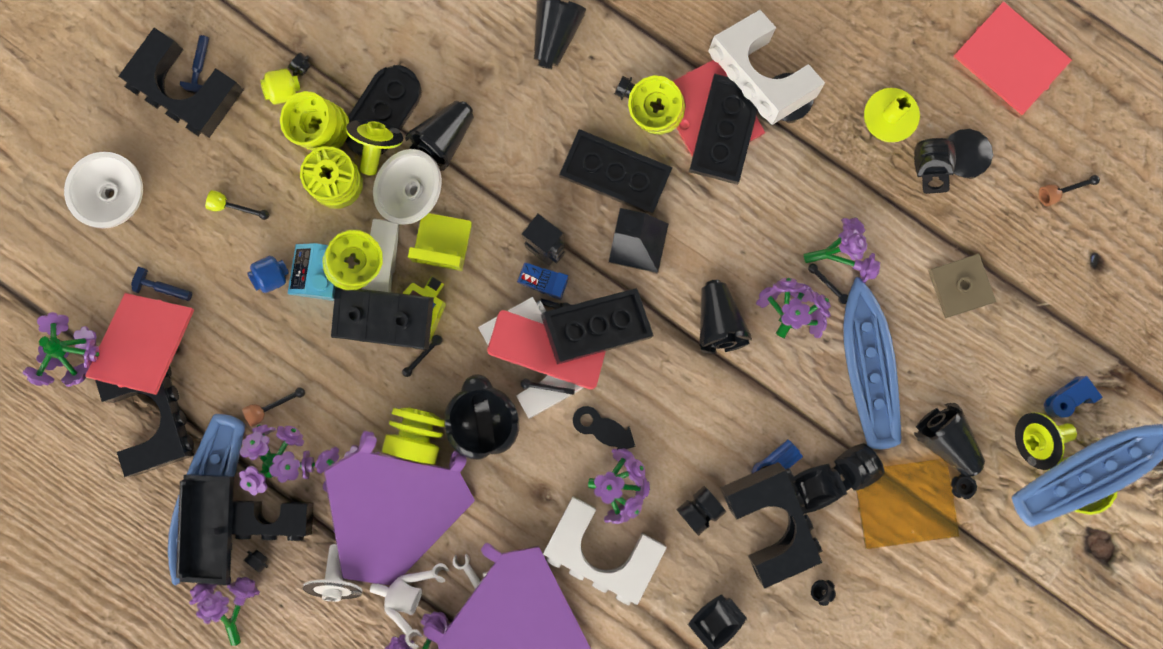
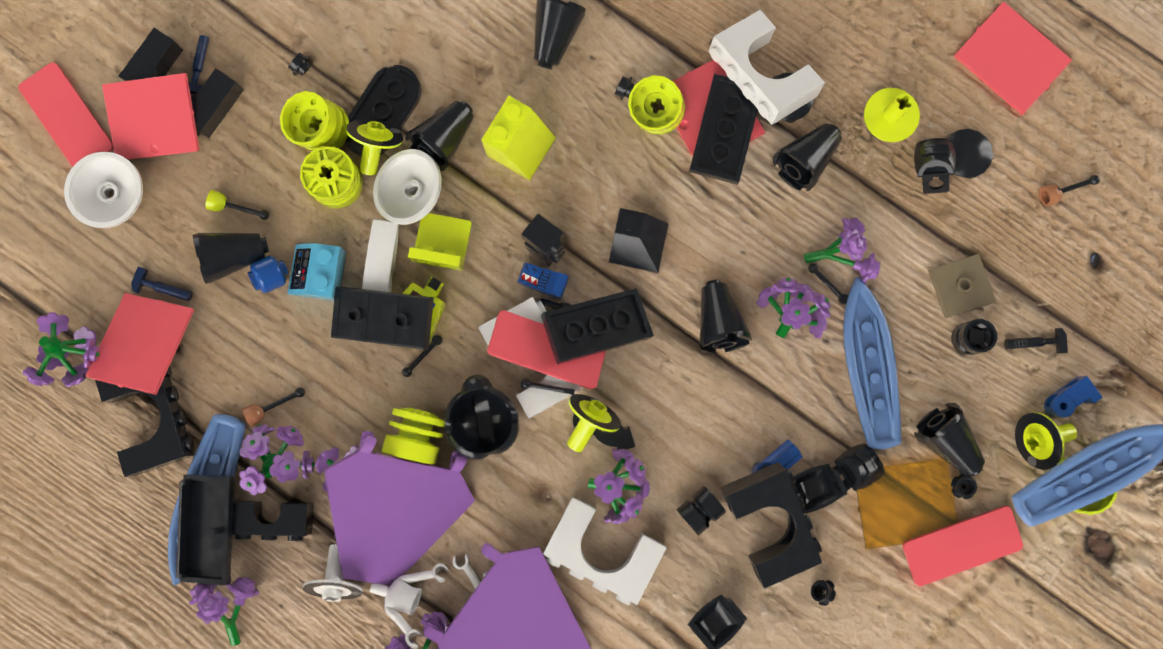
(64, 114): none -> coral piece
(151, 116): none -> coral piece
(227, 253): none -> black cone
(256, 560): black plate -> none
(279, 86): neon yellow head -> none
(365, 253): neon yellow wheel -> none
(518, 138): none -> neon yellow slope
(592, 415): none -> neon yellow piece
(615, 172): black plate -> none
(807, 156): none -> black cone
(962, 545): none -> coral piece
(974, 337): none -> black wheel
(1031, 342): none -> black piece

